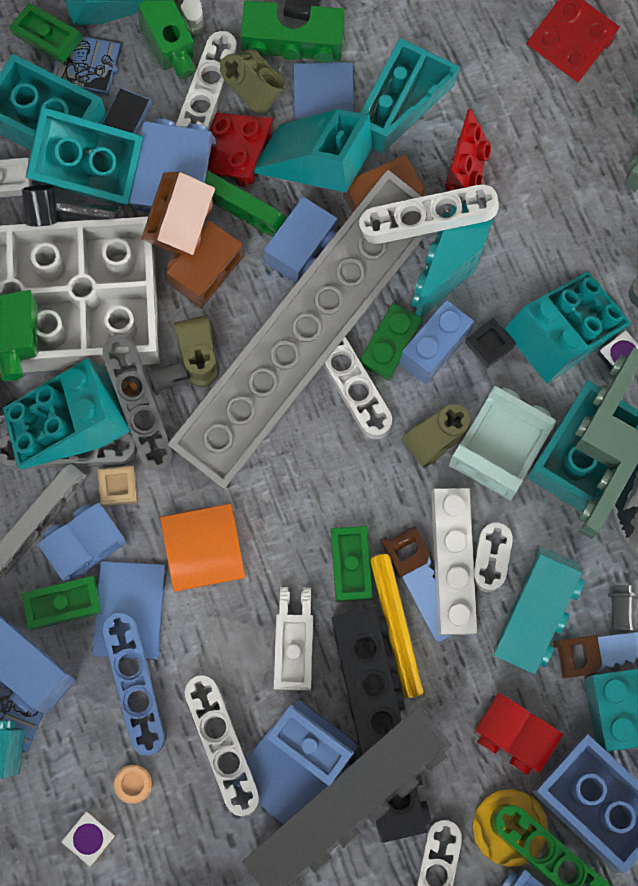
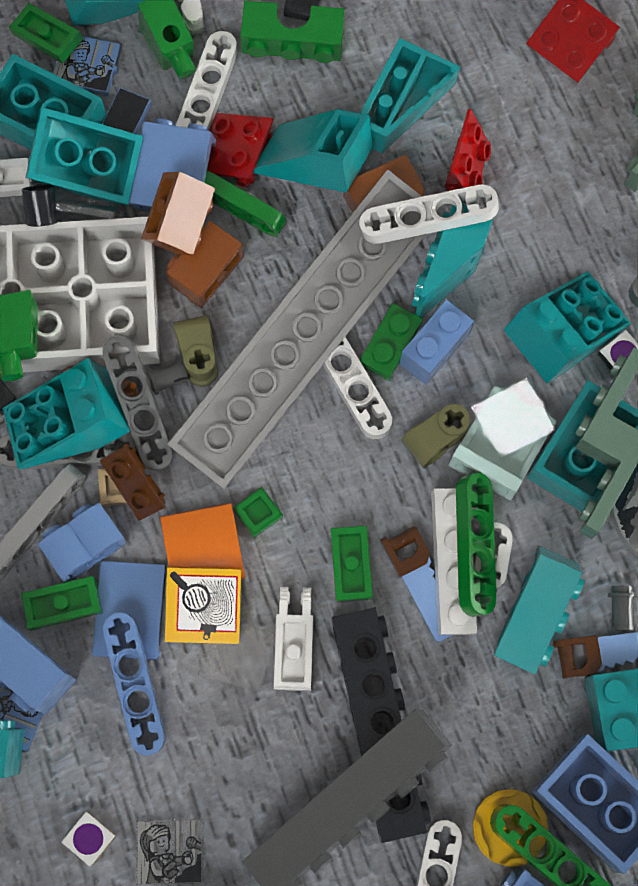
(133, 784): light nougat tile -> none
(136, 488): none -> reddish brown hinge
(169, 852): none -> piece
(203, 605): none -> tile
(217, 747): white beam -> none
(256, 79): olive piece -> none
(257, 512): none -> green tile
(280, 780): medium blue piece -> none
(300, 239): medium blue brick -> none
(312, 742): medium blue panel -> none
(322, 88): medium blue piece -> none
(396, 626): yellow axle -> none
(469, 543): none -> green beam
(490, 343): black plate -> none
(513, 417): none -> clear piece
(518, 734): red brick -> none

